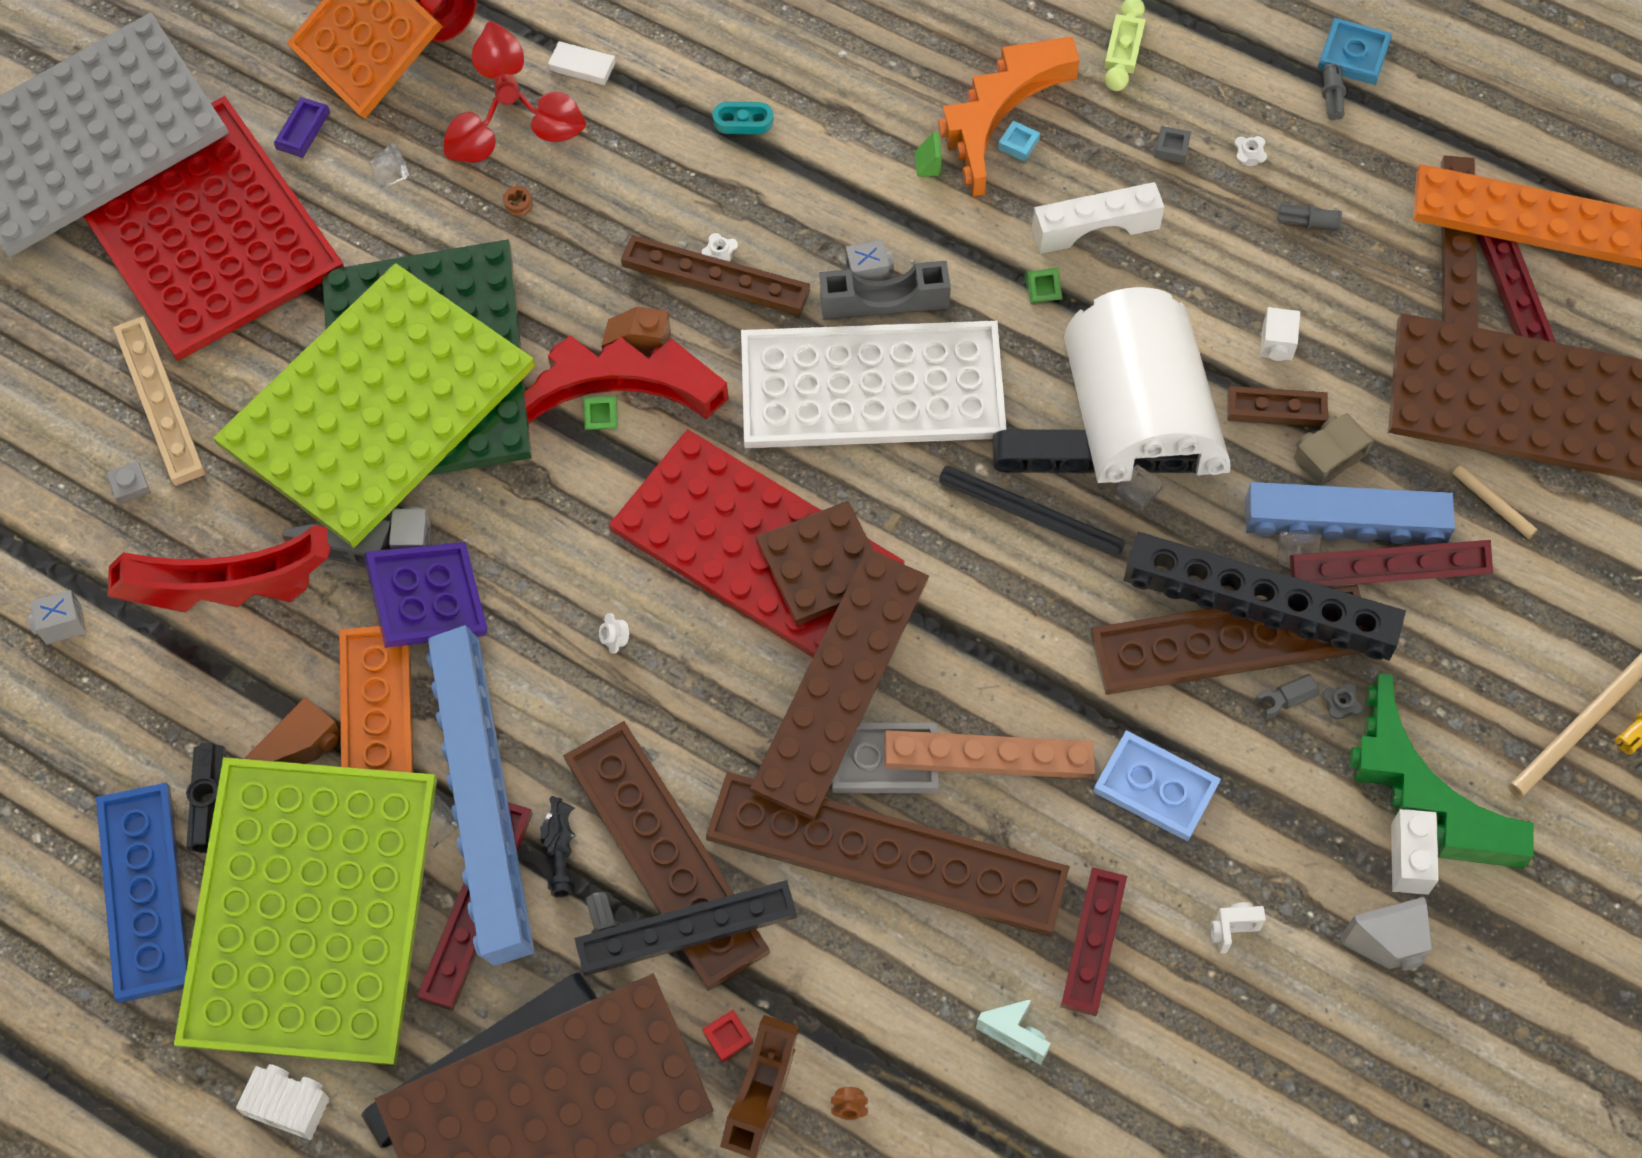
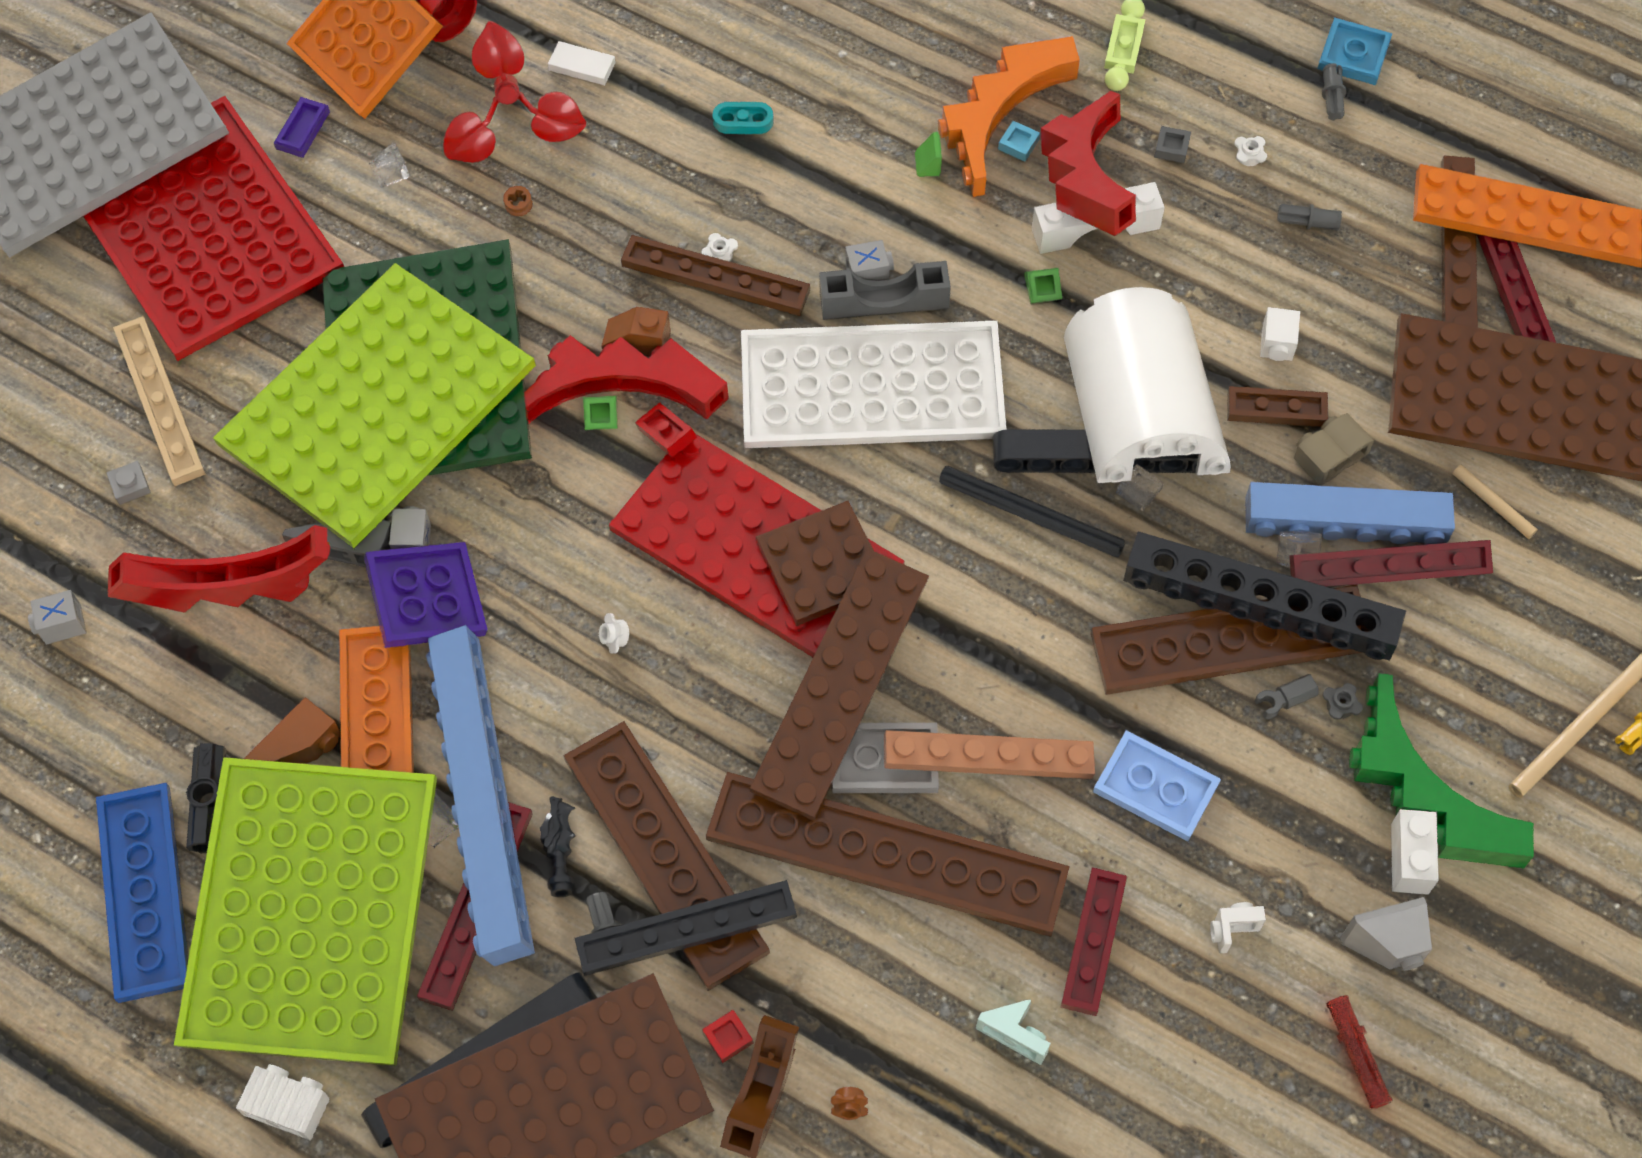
(666, 429): none -> red plate
(1080, 182): none -> red arch
(1358, 1050): none -> clear red pin

